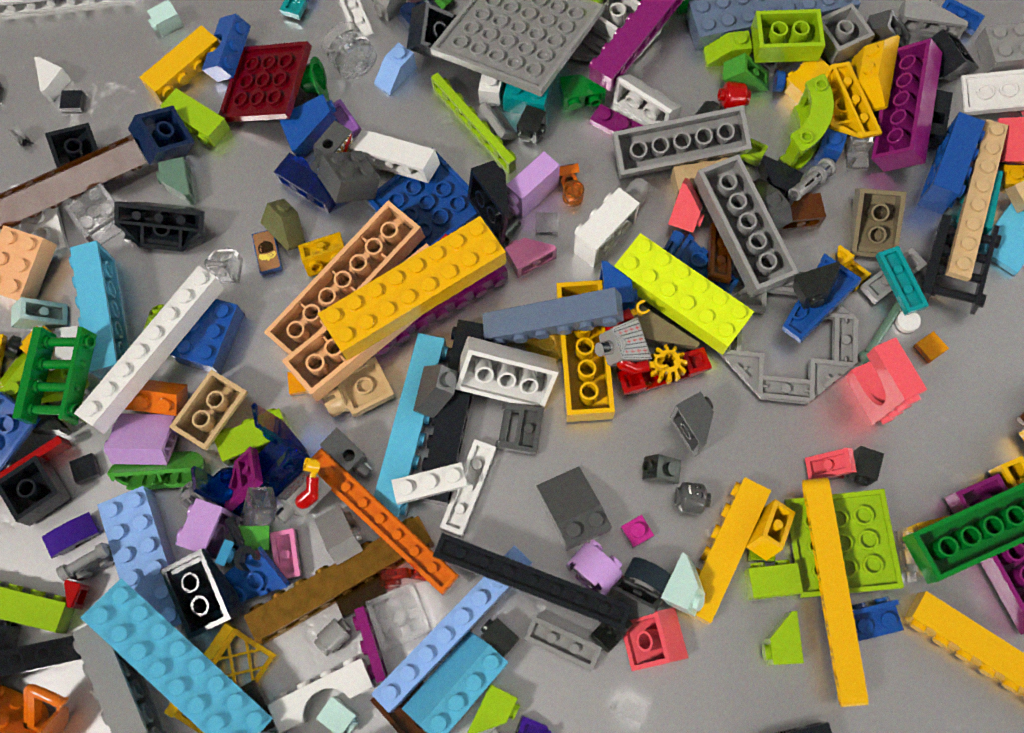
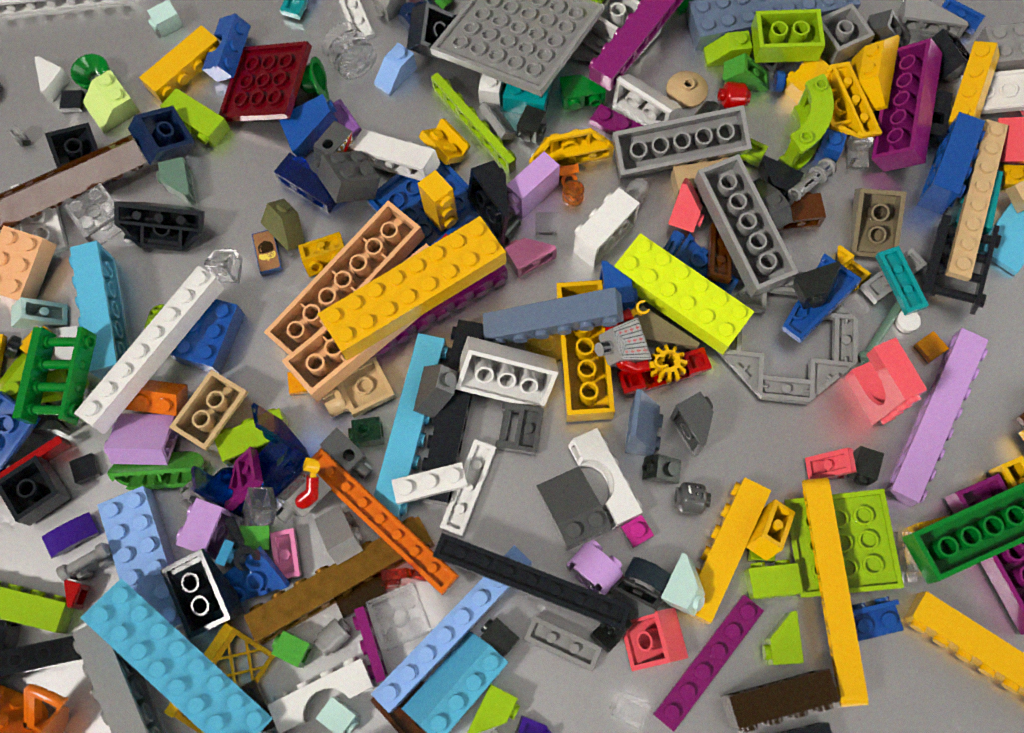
(86, 67): none -> green piece
(109, 102): none -> yellowish green slope
(292, 648): none -> bright green brick
(367, 432): none -> clear green brick
(438, 201): none -> yellow brick
(446, 141): none -> yellow bracket
(575, 147): none -> yellow wedge
(592, 451): none -> white arch
(643, 425): none -> sand blue slope
(687, 96): none -> tan dish
(708, 663): none -> magenta plate
(779, 699): none -> dark brown brick
(936, 418): none -> lavender brick
(976, 79): none -> yellow brick

